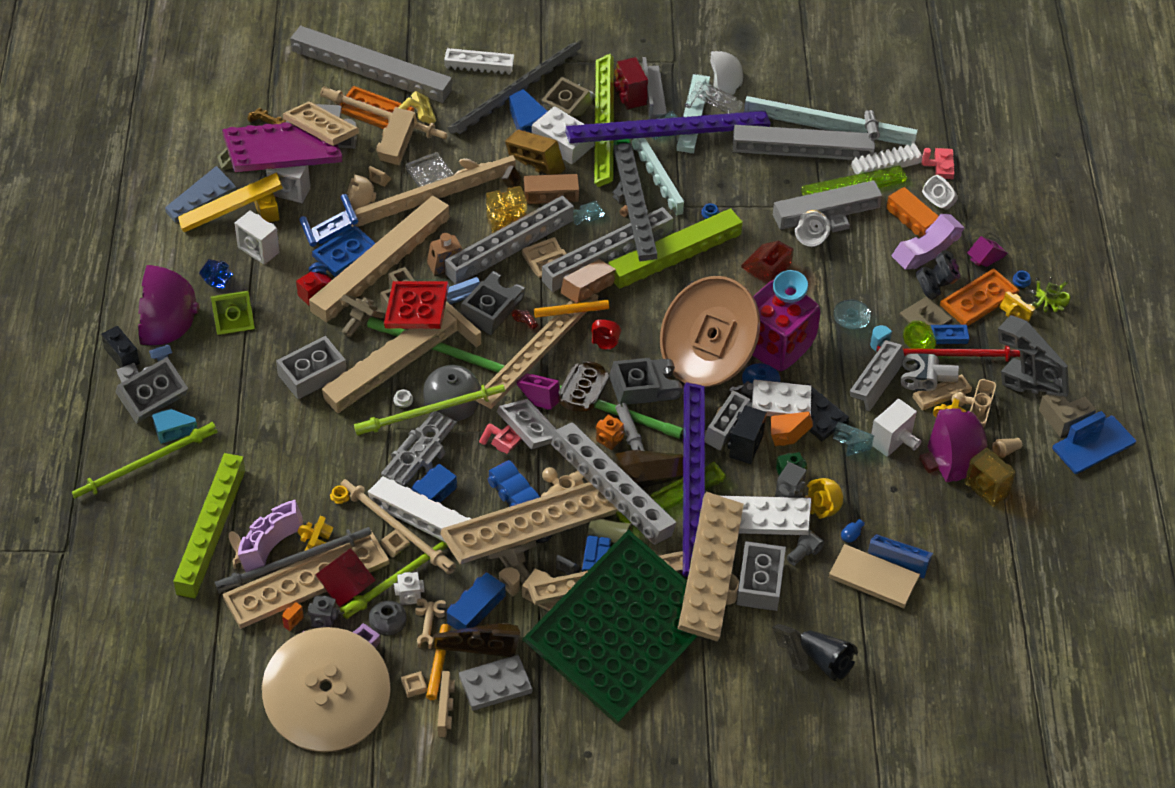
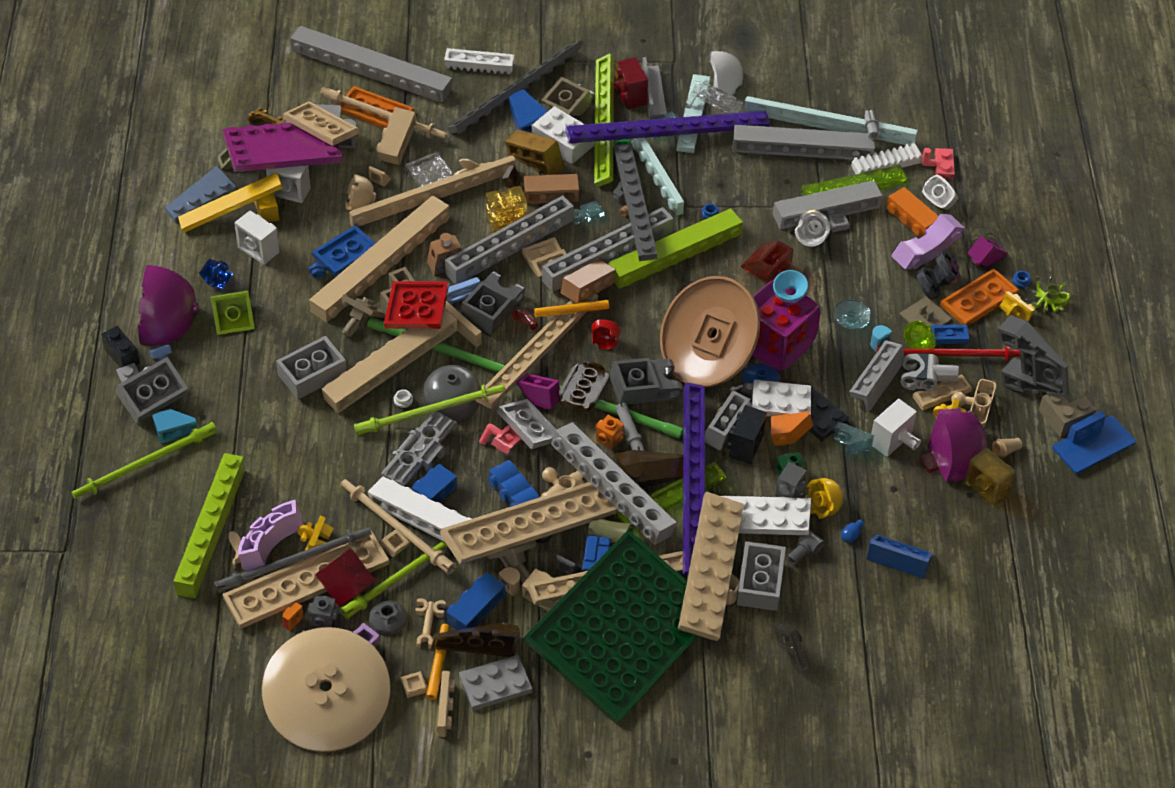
(310, 285): red slope -> none
(332, 226): plate -> none
(339, 491): yellow plate -> none
(408, 588): white brick -> none
(422, 107): light yellow plate -> none
(829, 653): black cone -> none
(874, 576): tan tile -> none

